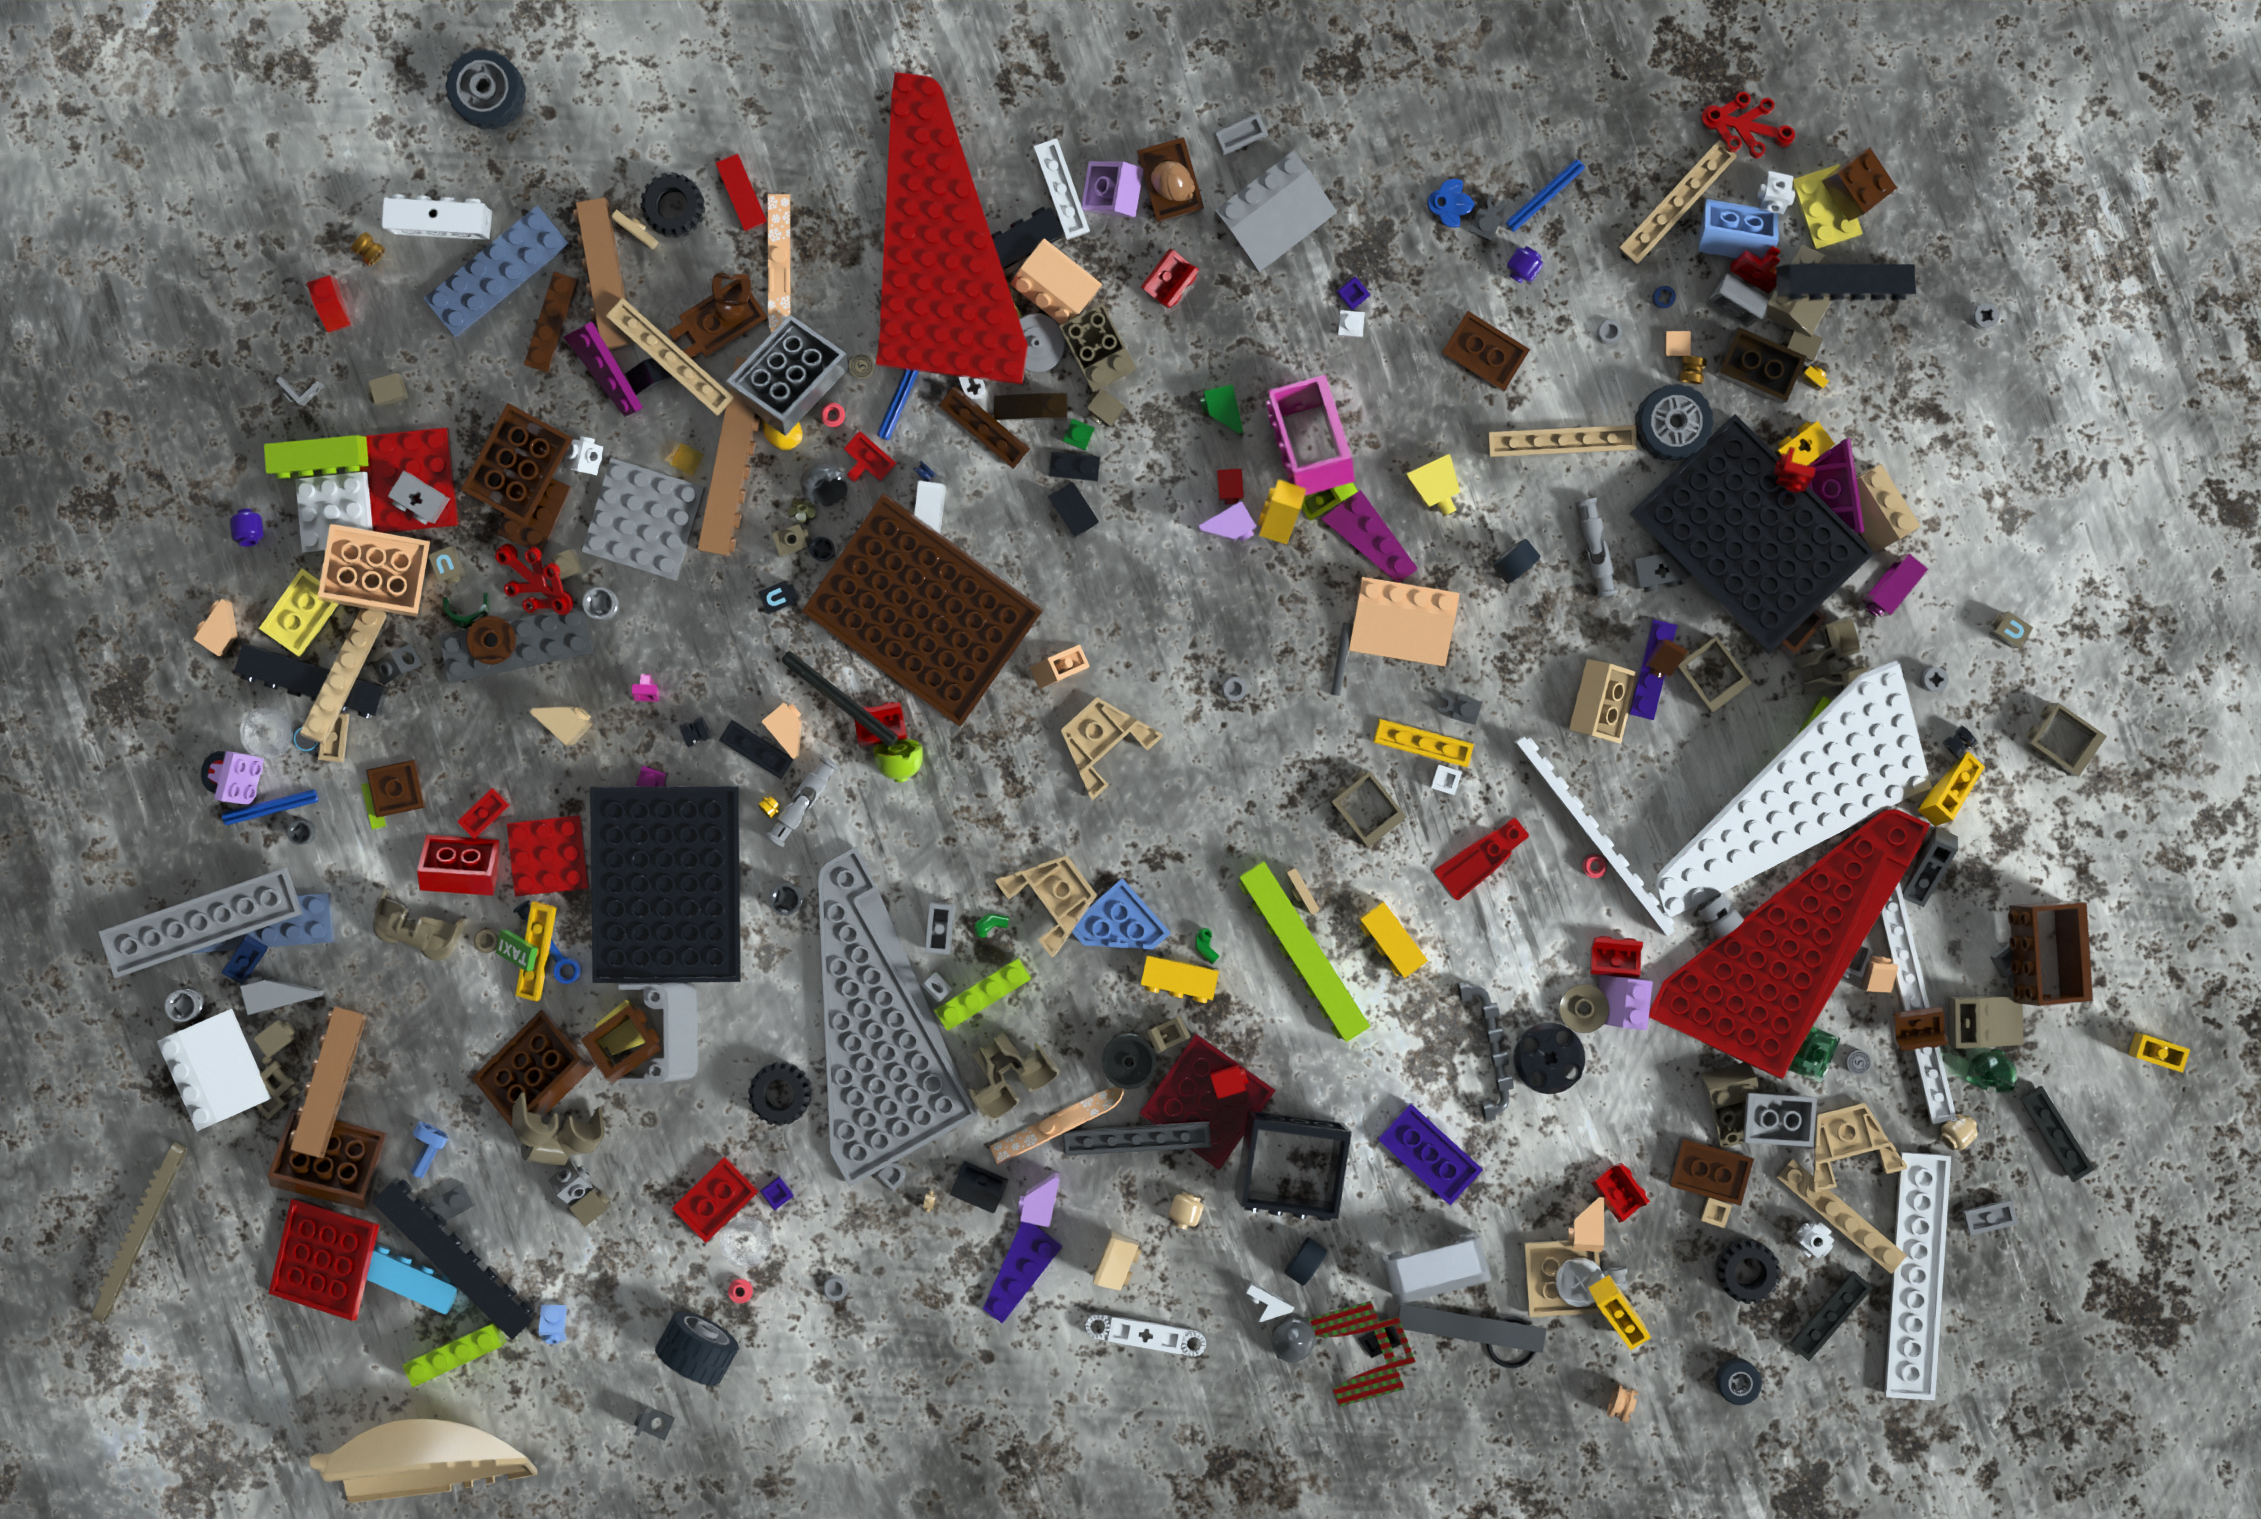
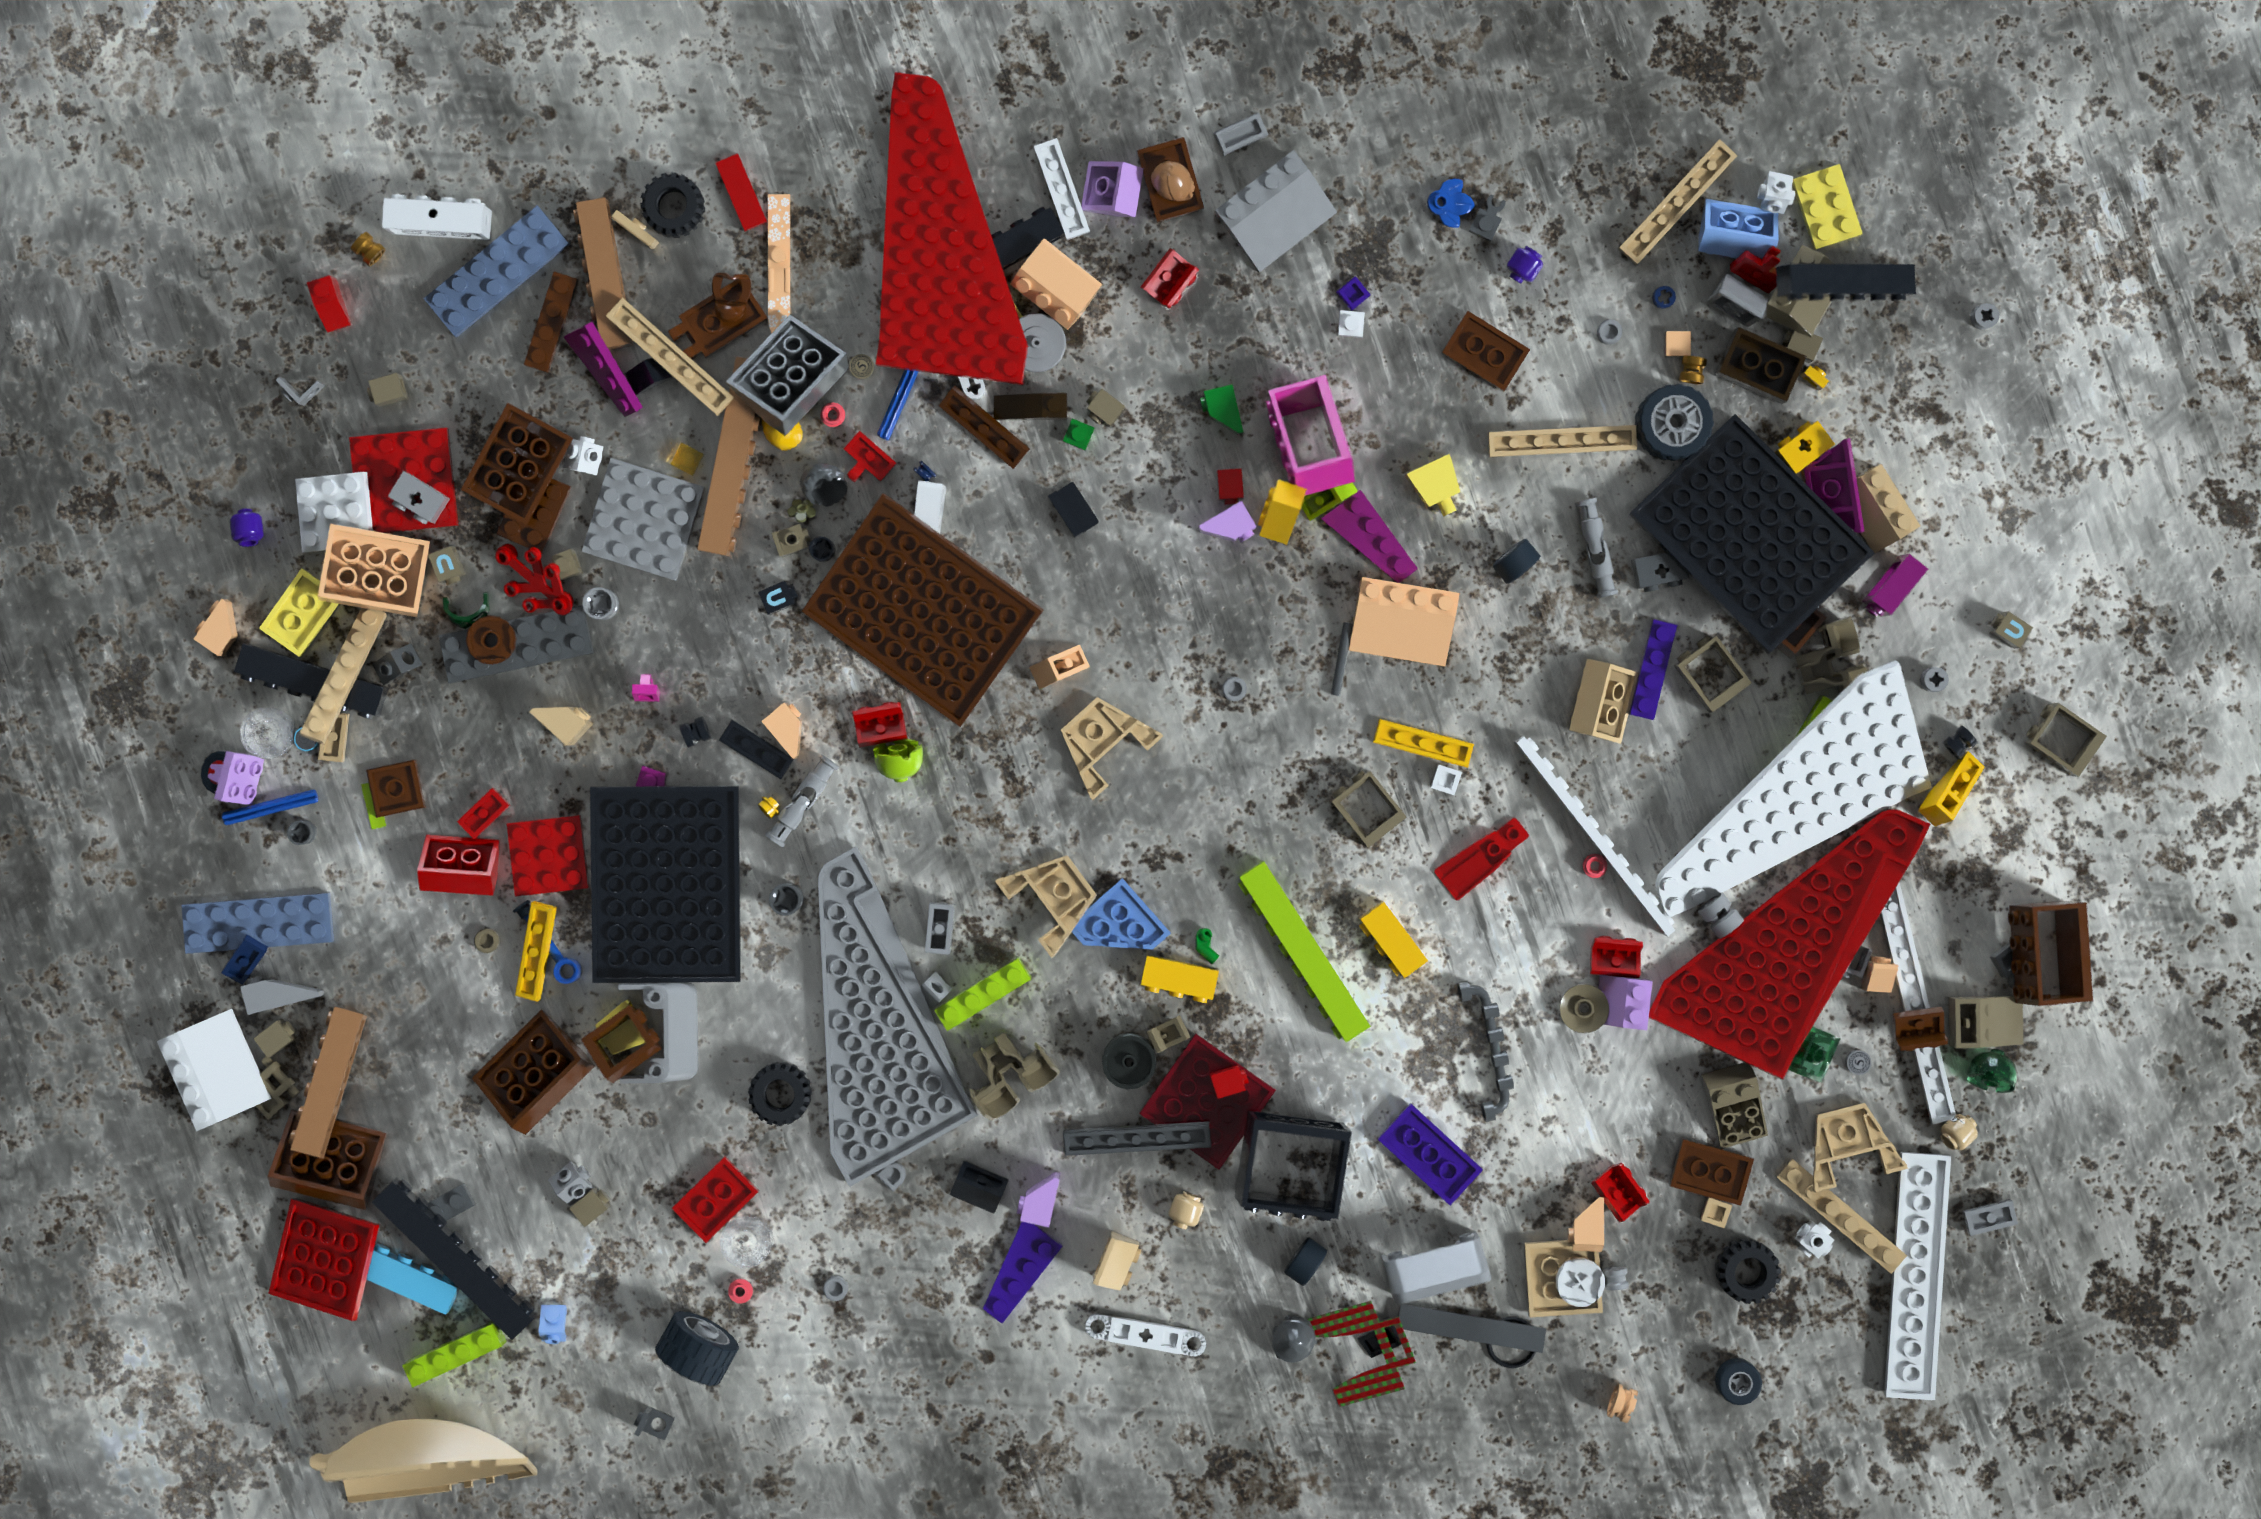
(138, 1232): dark tan gear -> none
(185, 1004): light grey wheel -> none
(200, 922): light grey plate -> none
(316, 455): lime brick -> none
(432, 936): dark tan piece -> none
(434, 1140): medium blue piece -> none
(474, 73): wheel -> none
(516, 950): bright green tile -> none
(546, 1146): dark tan piece -> none
(777, 1193): dark purple tile -> none
(840, 699): pearl dark grey axle -> none
(929, 1201): tan piece -> none
(988, 921): green arm -> none
(1056, 1124): light nougat piece -> none
(1074, 466): black plate -> none
(1097, 347): dark tan slope -> none
(1274, 1306): white slope -> none
(1301, 891): tan plate -> none
(1463, 708): dark grey plate -> none
(1545, 195): blue axle -> none
(1549, 1058): black piece -> none
(1619, 1312): yellow brick -> none
(1665, 658): reddish brown slope -> none
(1744, 125): red plant -> none
(1780, 1119): light grey slope -> none
(1792, 474): red bracket -> none
(1830, 1315): pearl dark grey plate -> none
(1859, 184): reddish brown brick -> none
(1930, 866): dark grey slope -> none
(2057, 1134): pearl dark grey plate -> none
(2159, 1052): yellow brick -> none

